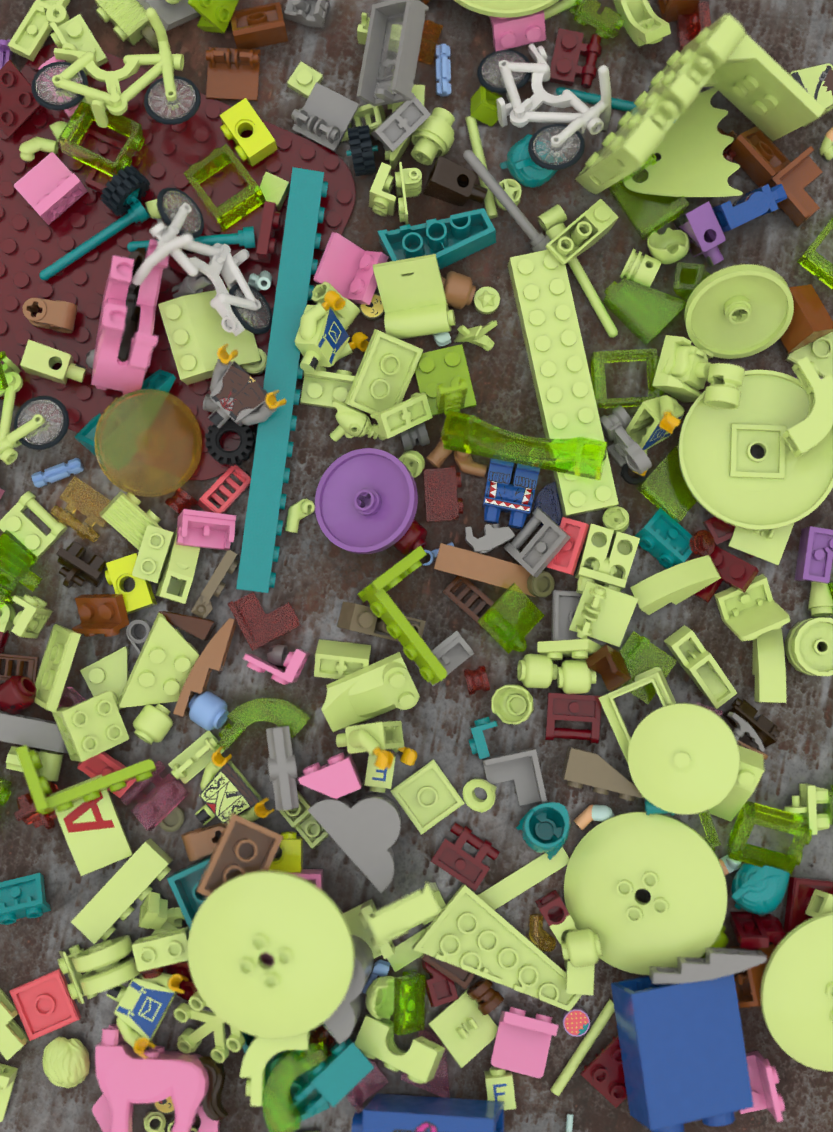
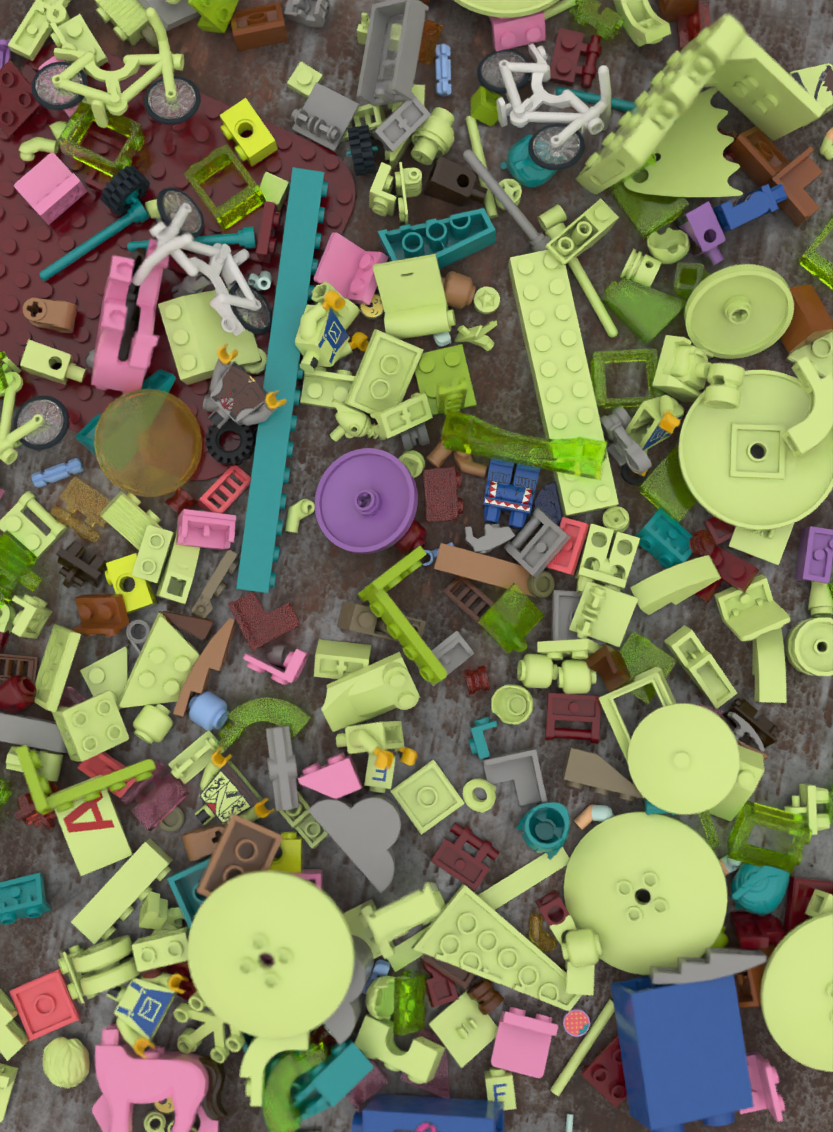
(232, 73): dark orange hinge -> none

